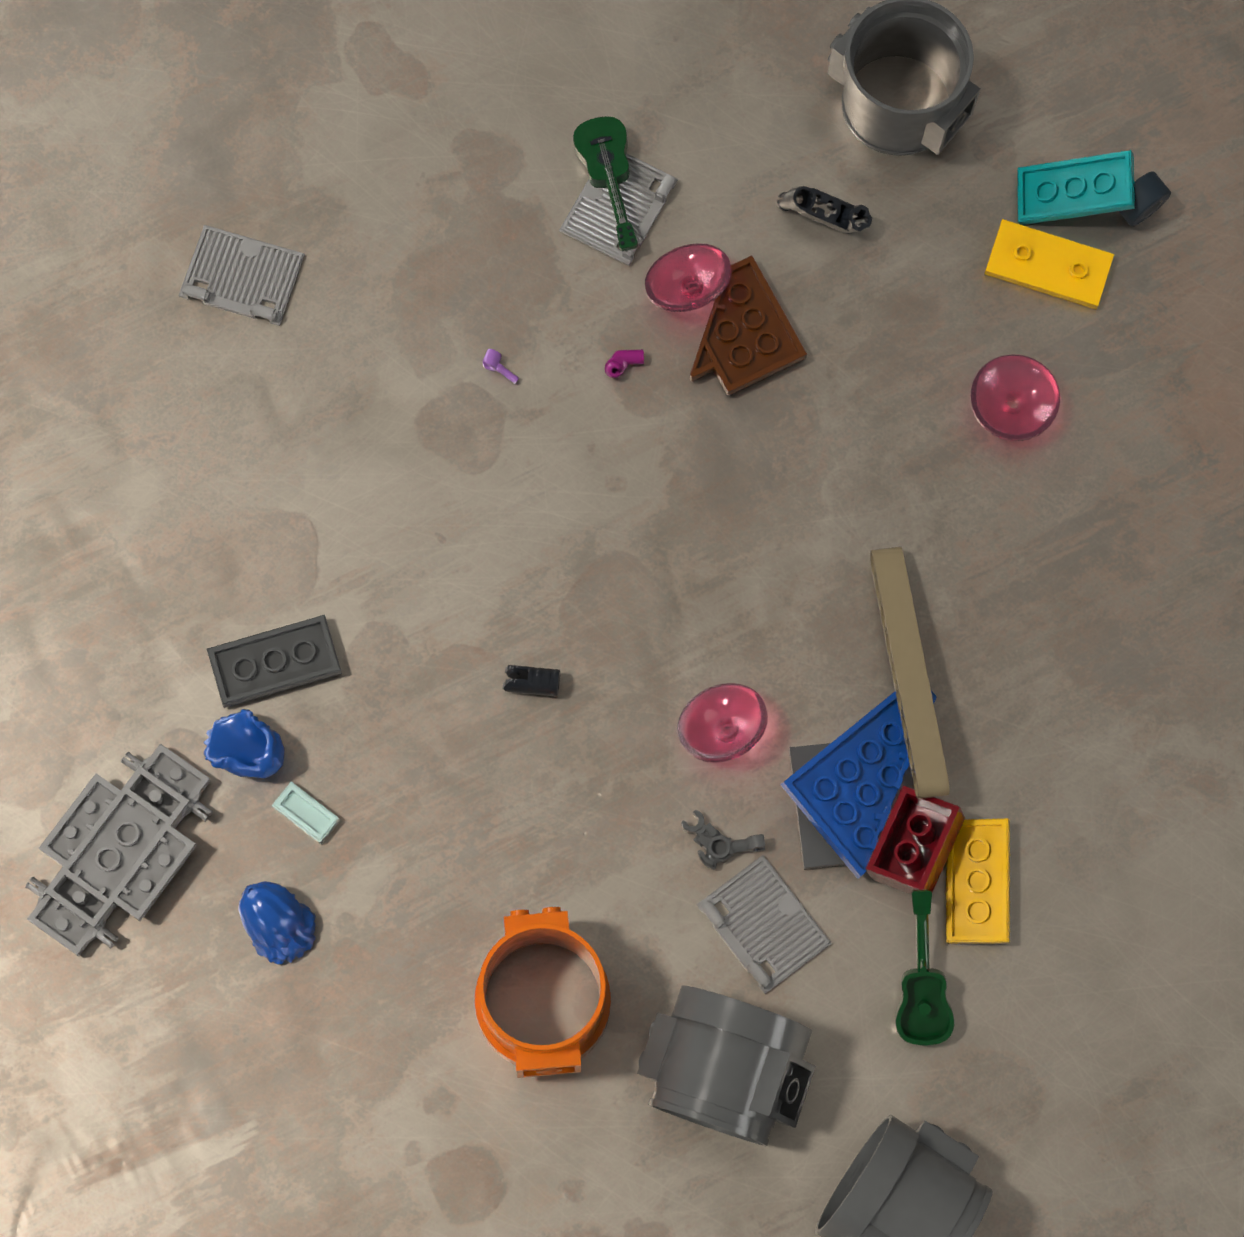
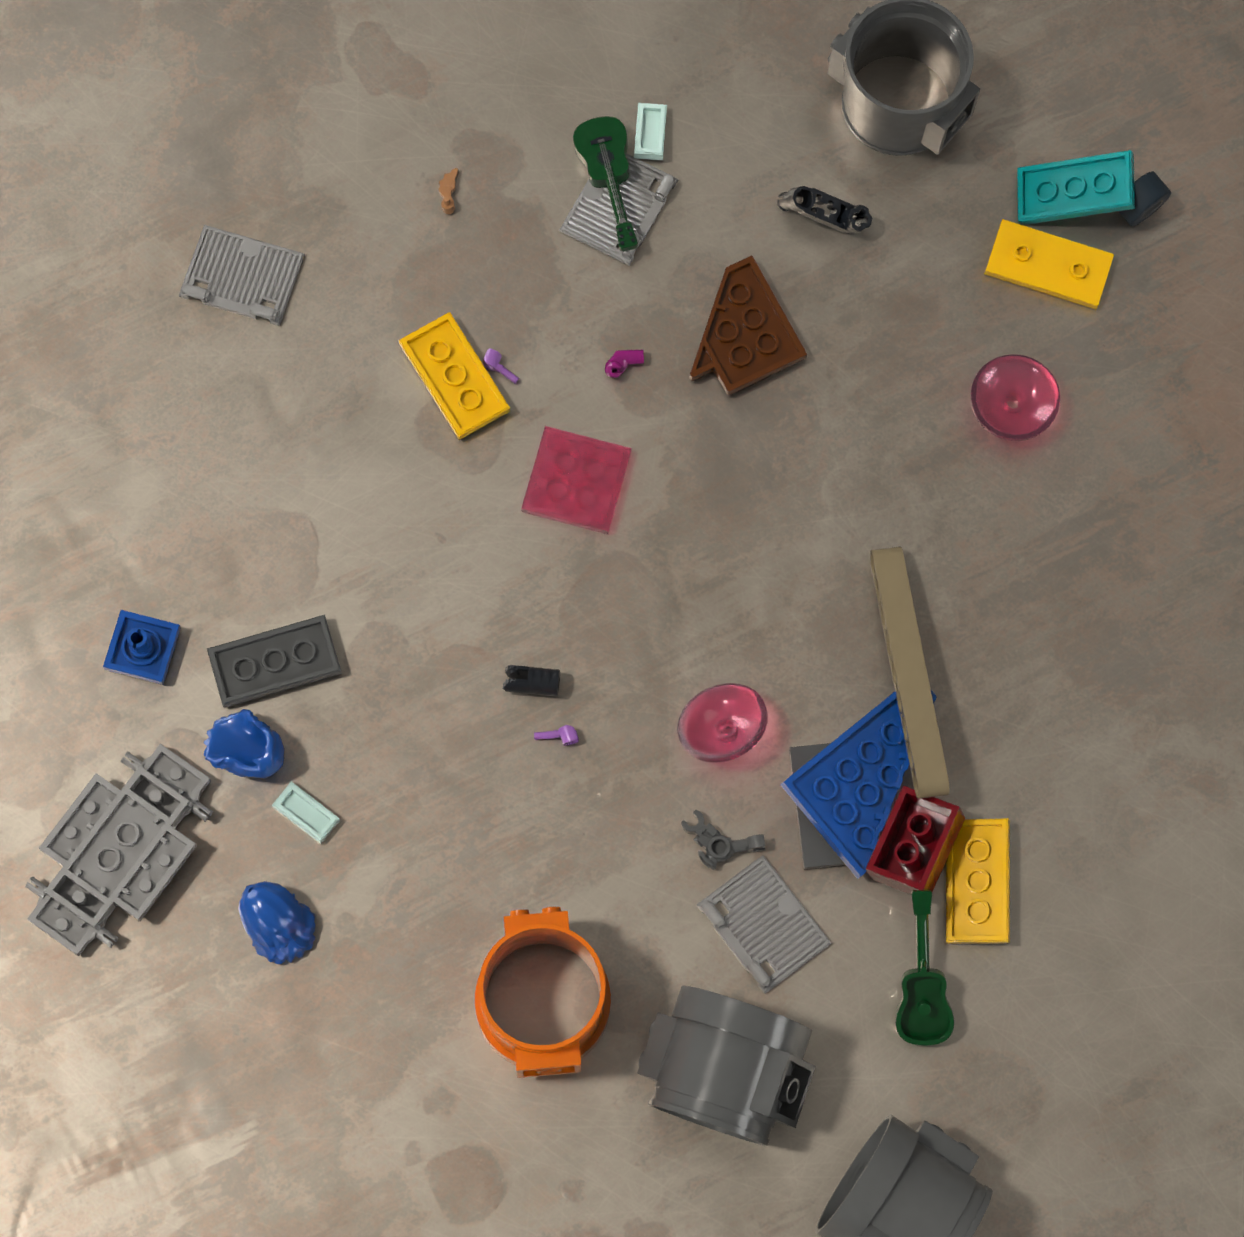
(142, 647): none -> blue plate
(446, 188): none -> medium nougat piece
(454, 375): none -> yellow plate
(567, 733): none -> medium lavender hand
(576, 480): none -> clear pink plate
(650, 131): none -> light aqua tile
(688, 277): clear pink dish -> none

